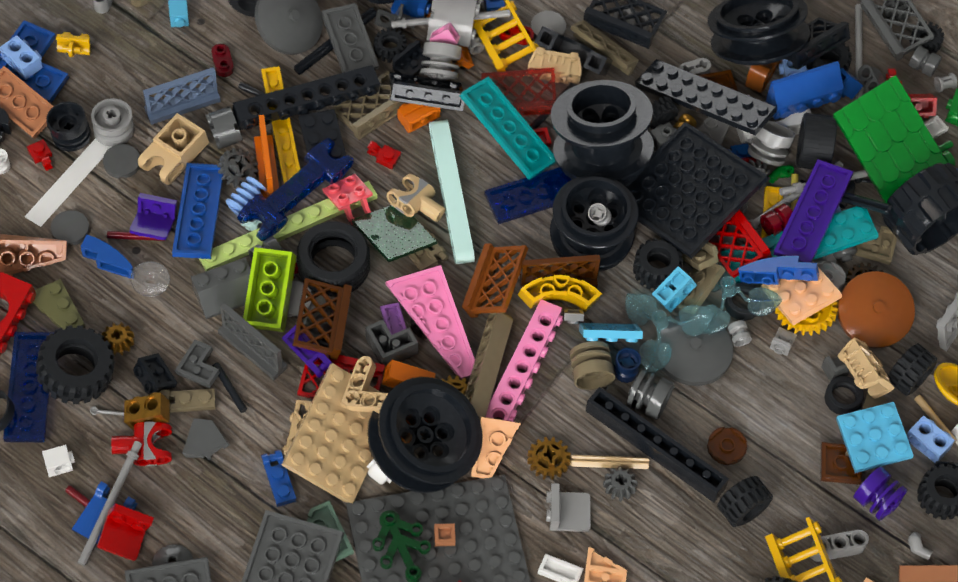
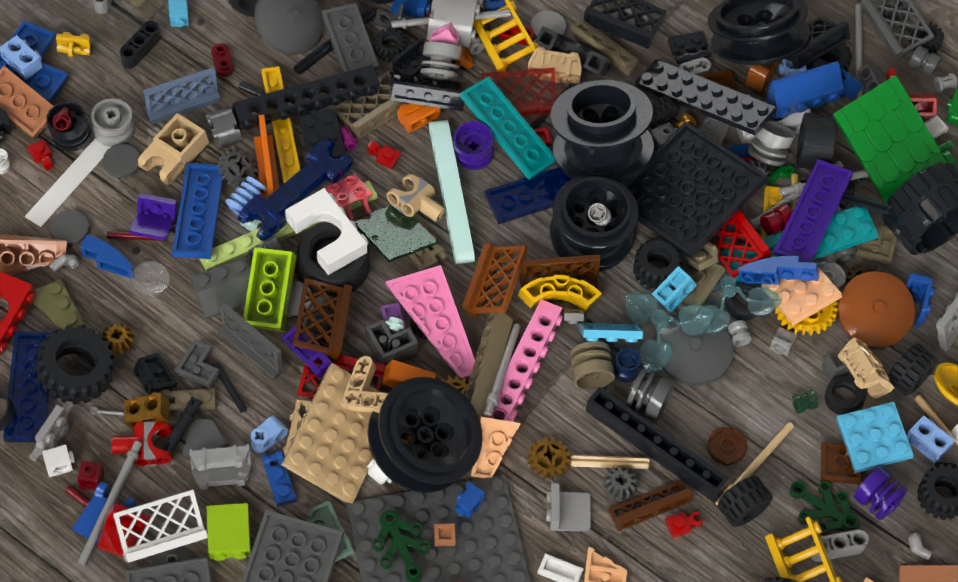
(52, 430): none -> light grey plate
(62, 119): none -> dark red cone
(68, 260): none -> light grey arm
(90, 475): none -> dark red brick
(140, 44): none -> black beam
(164, 543): none -> white fence
(182, 424): none -> black pin
(221, 466): none -> light grey piece
(228, 531): none -> lime brick
(268, 434): none -> light blue piece
(323, 208): none -> white arch
(350, 142): none -> magenta pin
(395, 325): none -> light aqua plate
(469, 500): none -> blue brick
(473, 136): none -> dark purple wheel
(493, 398): none -> light grey bar
(650, 509): none -> reddish brown fence
(681, 525): none -> red plate
(689, 43): none -> black plate
(762, 456): none -> tan bar
(805, 401): none -> clear green wheel
(826, 509): none -> dark green plant
(922, 292): none -> blue bracket

